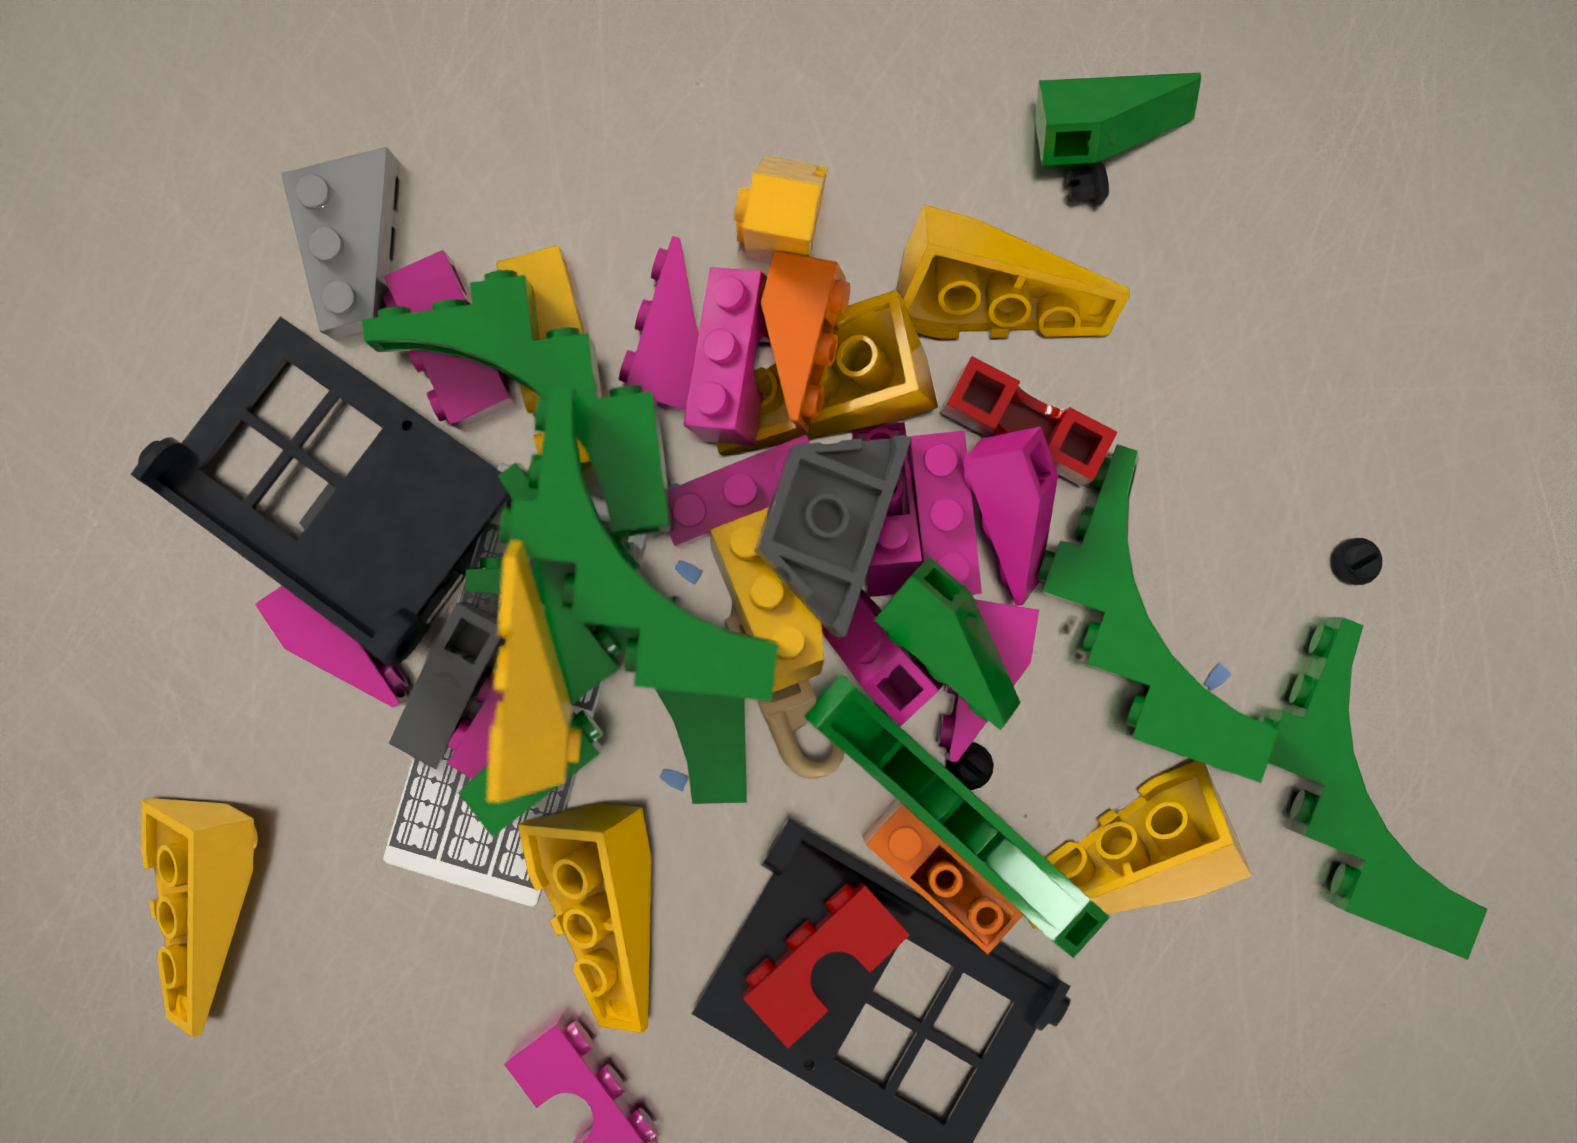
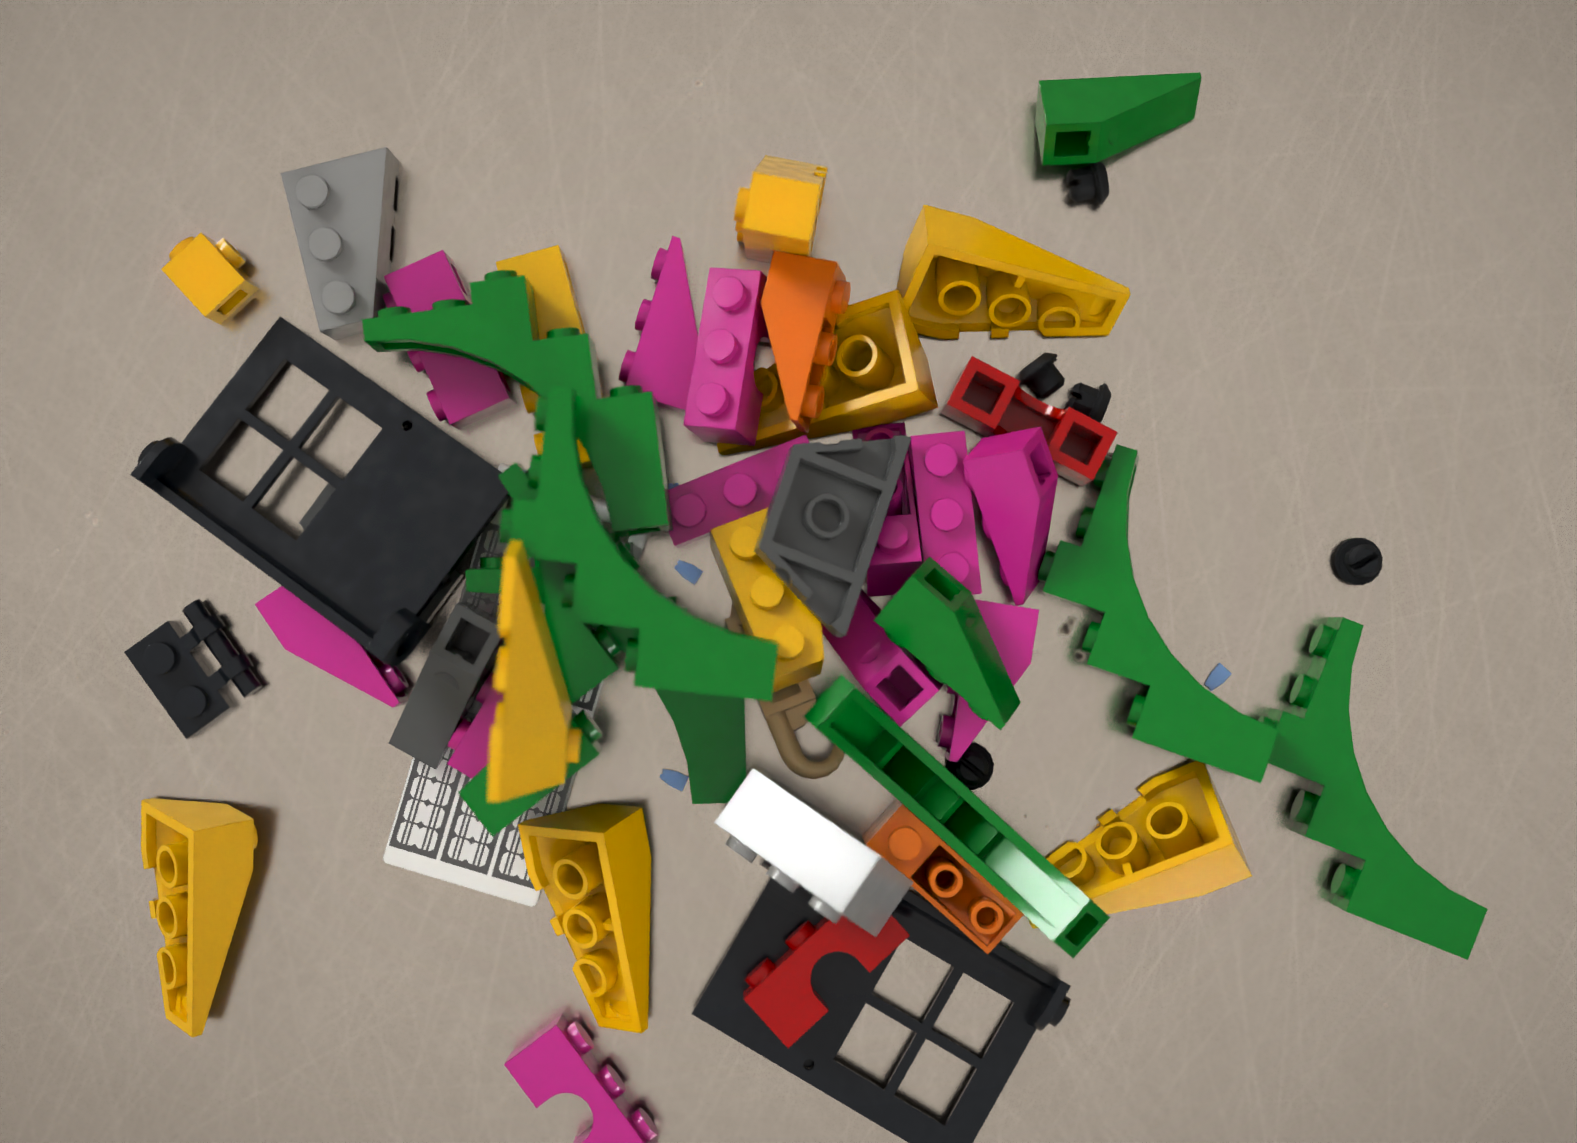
(182, 679): none -> black plate
(210, 276): none -> yellow brick
(812, 853): none -> wedge
(1042, 375): none -> black piece
(1091, 401): none -> black piece

